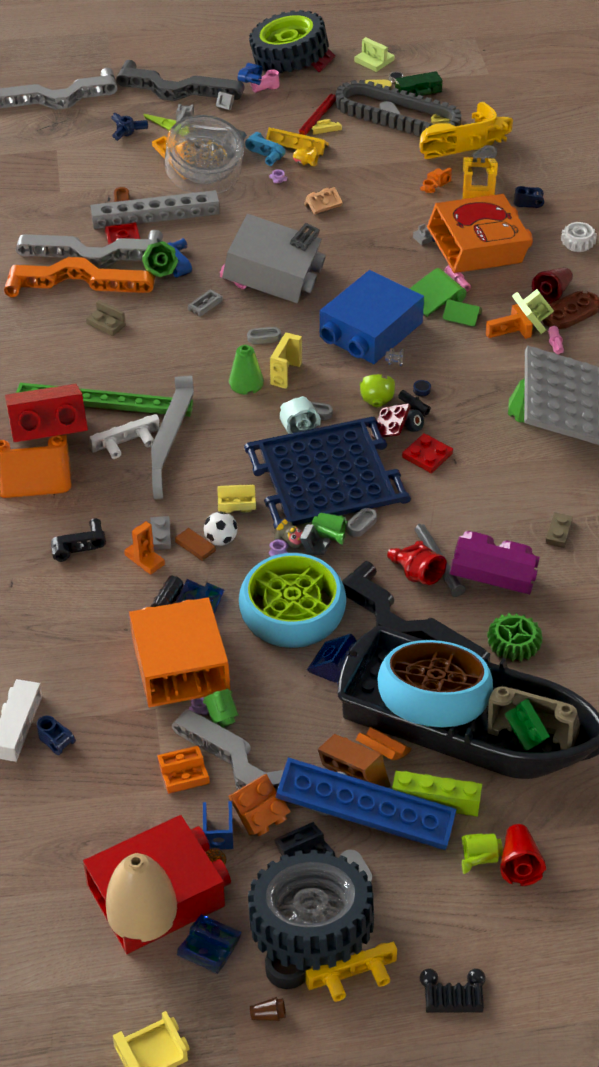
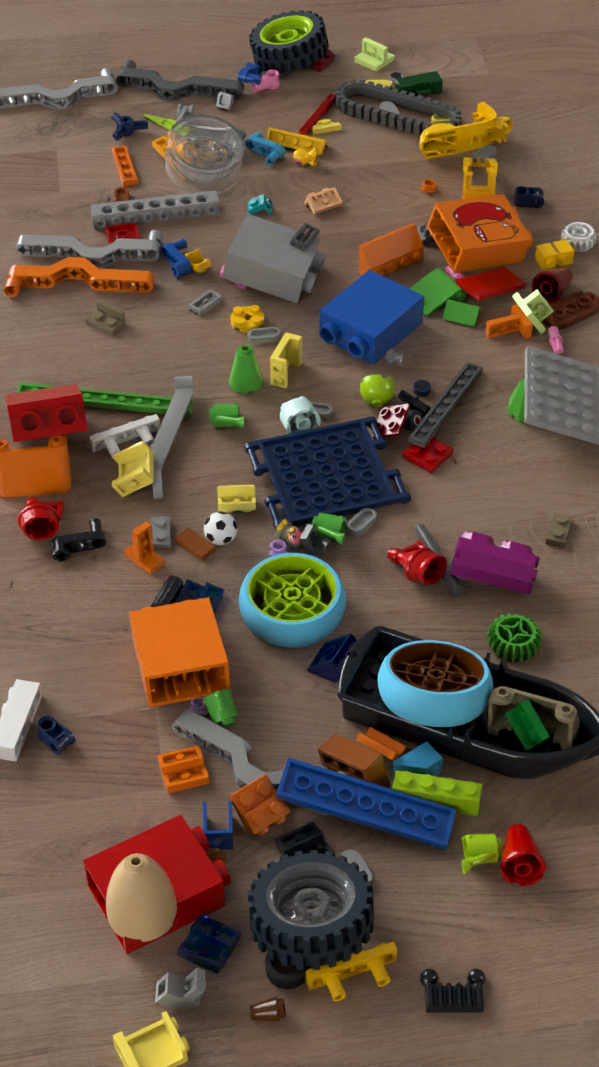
(40, 519): none -> red piece
(124, 166): none -> orange tile
(135, 468): none -> light yellow panel
(160, 259): bright green cone -> none
(179, 991): none -> light grey brick
(197, 261): none -> yellow bracket
(226, 415): none -> bright green piece
(240, 314): none -> yellow plate
(259, 203): none -> teal bracket
(278, 176): lavender plate -> none
(378, 601): black beam -> none
(391, 251): none -> orange slope
(420, 760): none -> dark azure slope
(440, 176): orange bracket -> none
(445, 405): none -> dark grey tile
(491, 283): none -> red tile
(549, 258): none -> yellow piece

